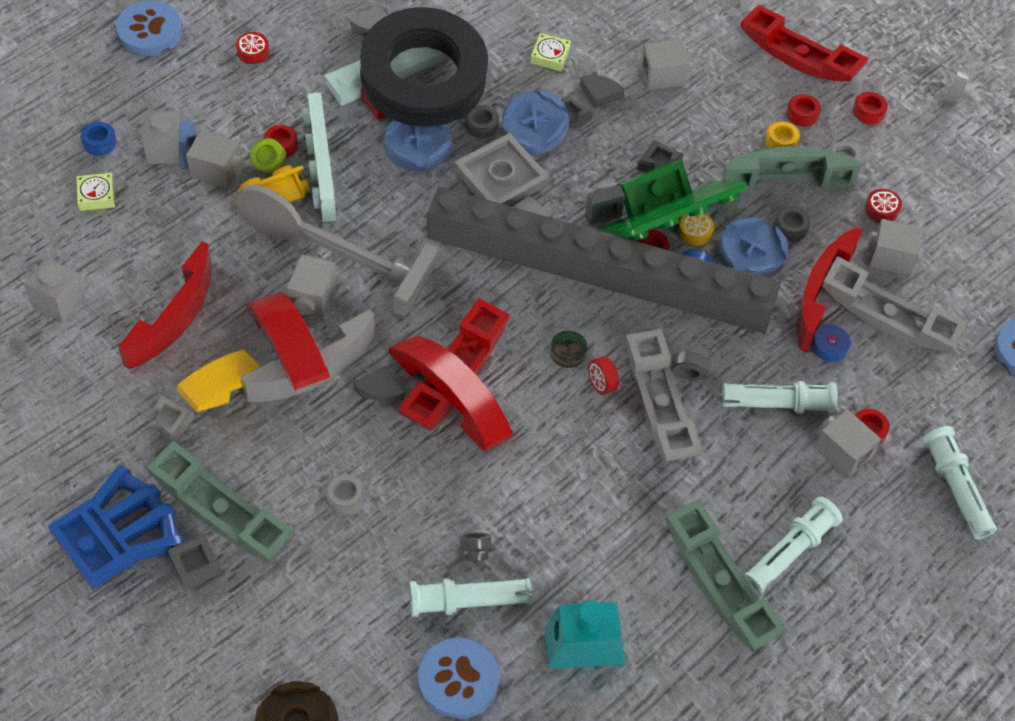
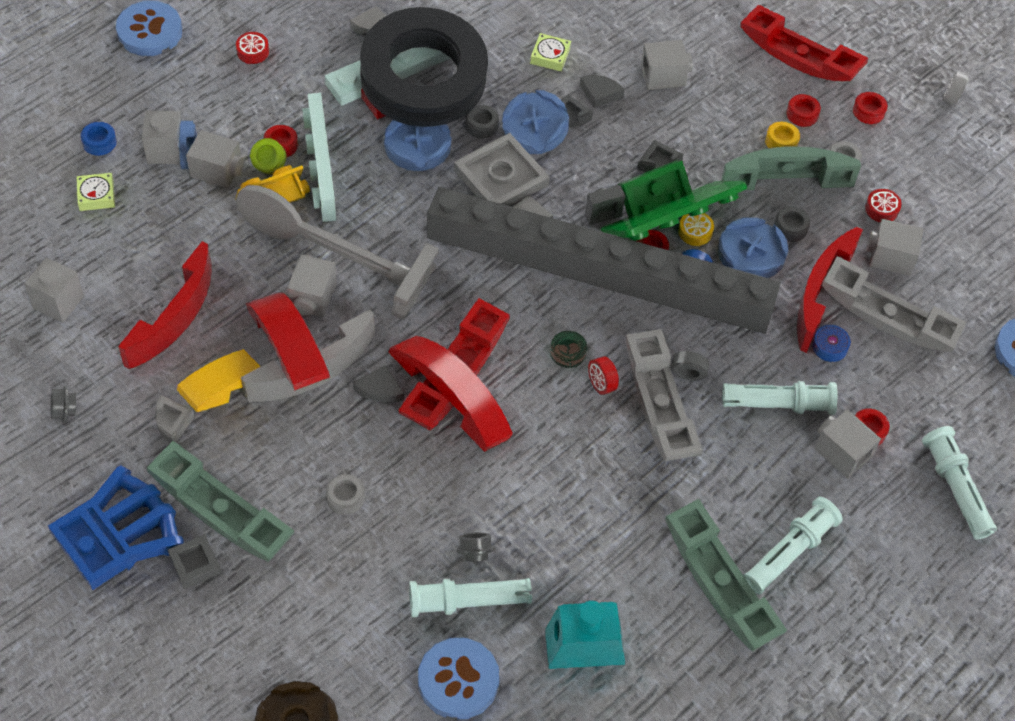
(62, 404): none -> dark grey plate

